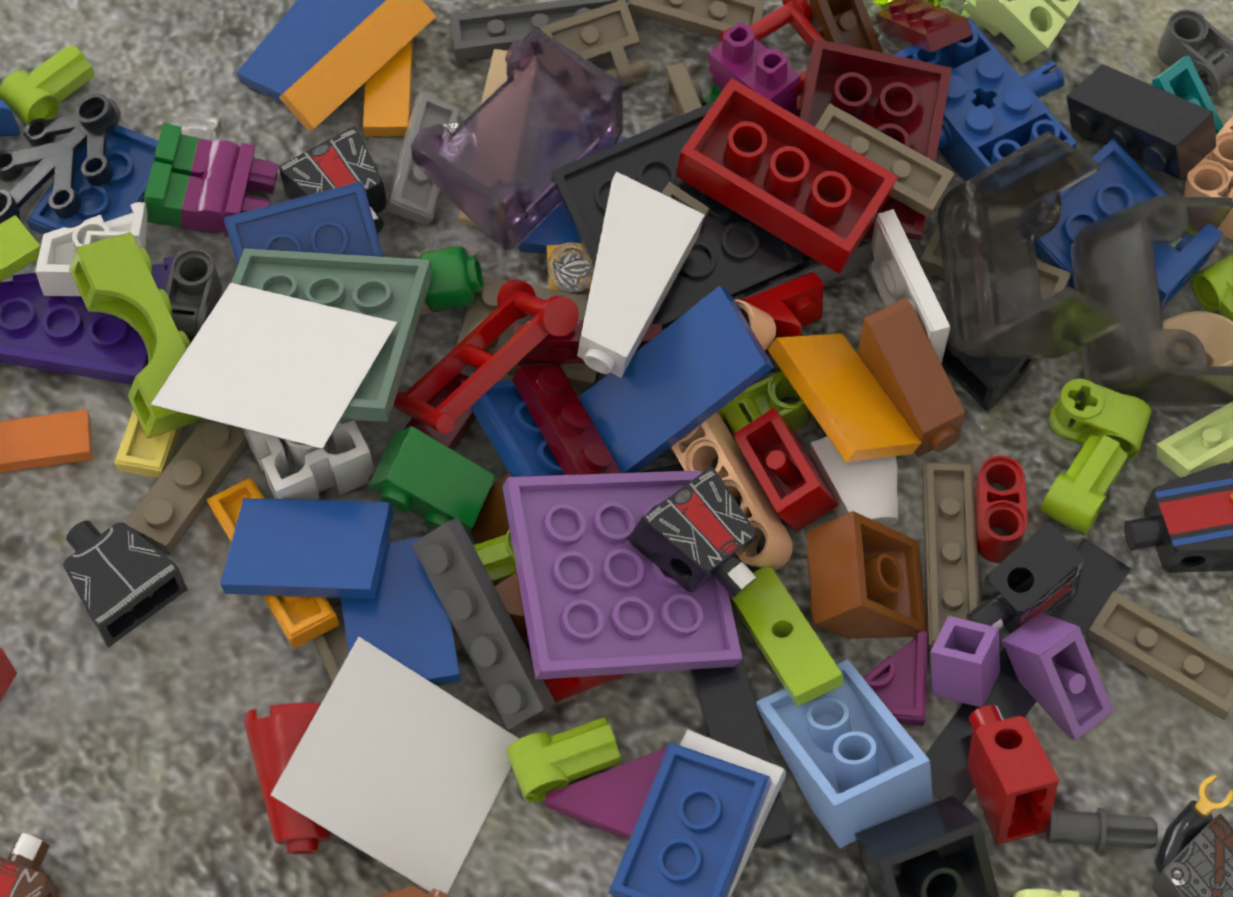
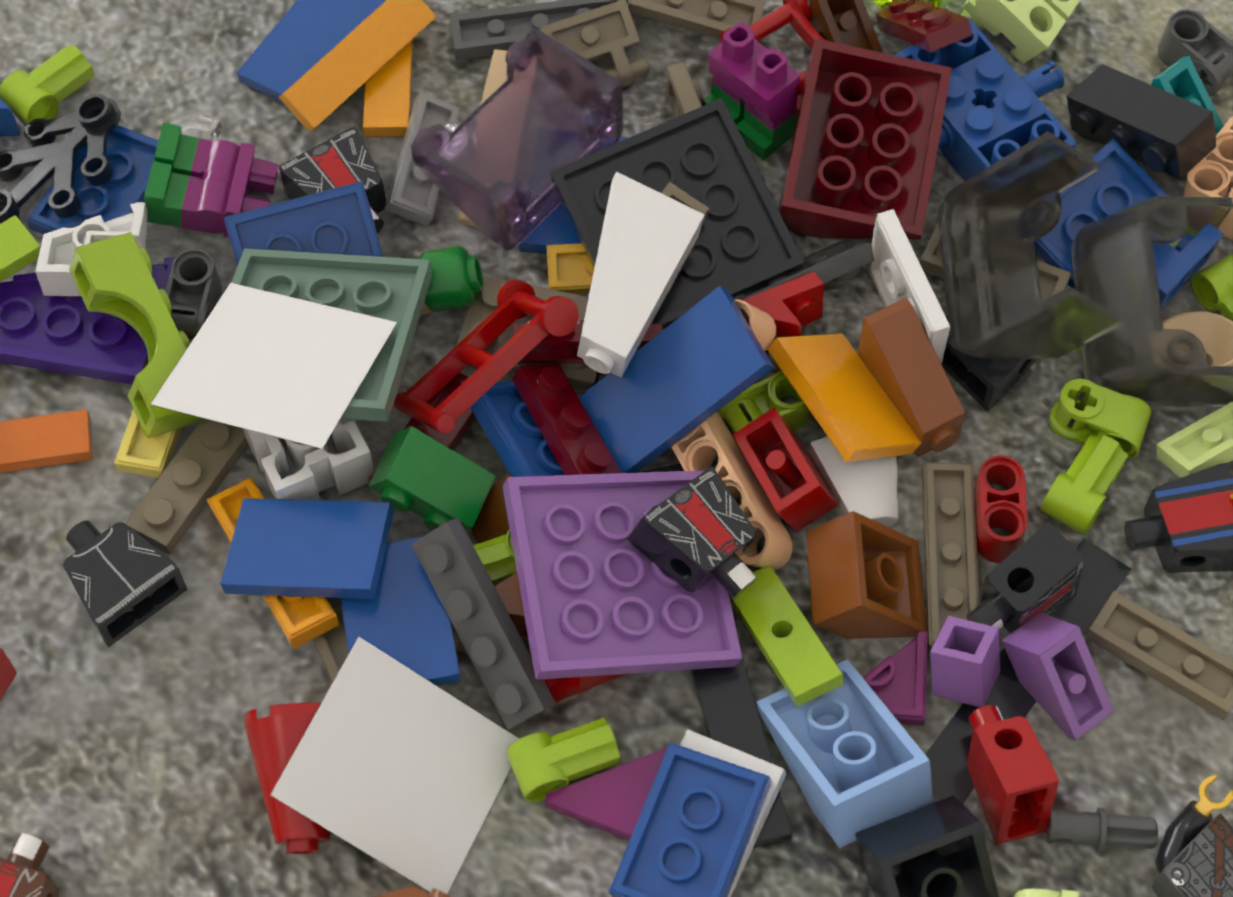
(570, 267): clear tile -> none
(785, 175): red brick -> none
(919, 179): dark tan plate -> none

